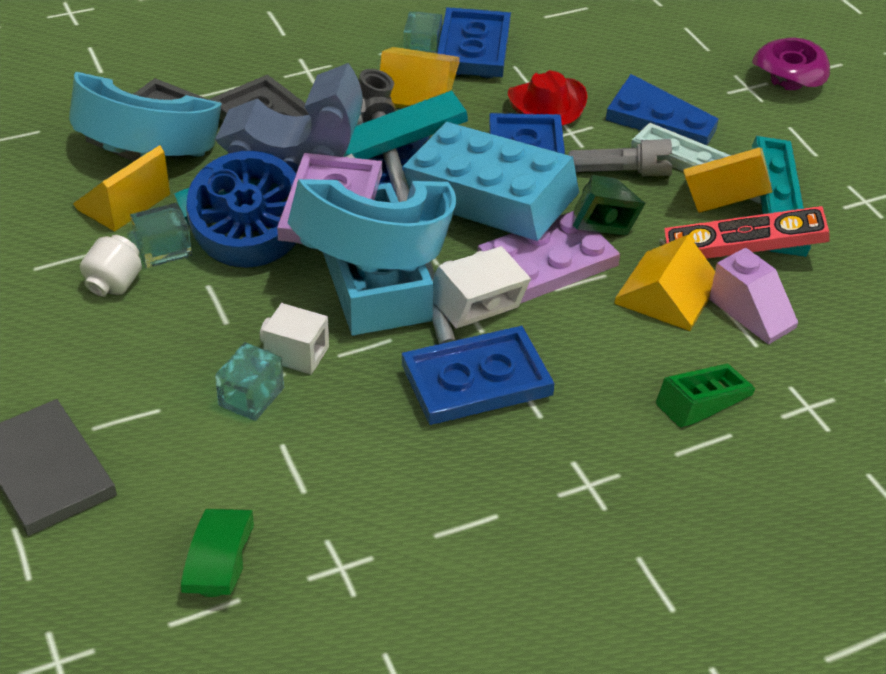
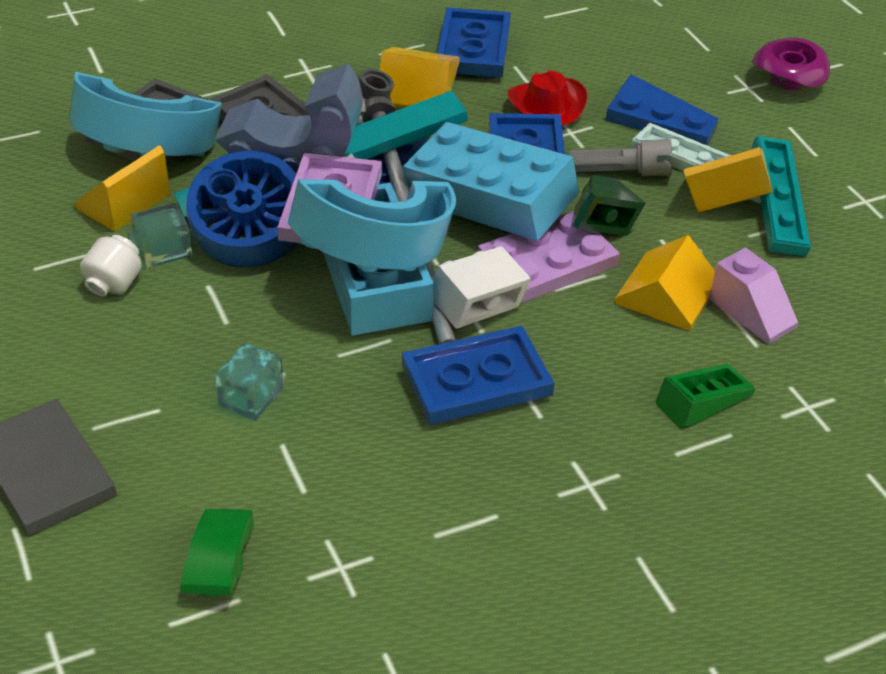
(296, 336): white brick -> none
(422, 31): clear light blue brick -> none
(756, 232): tile -> none

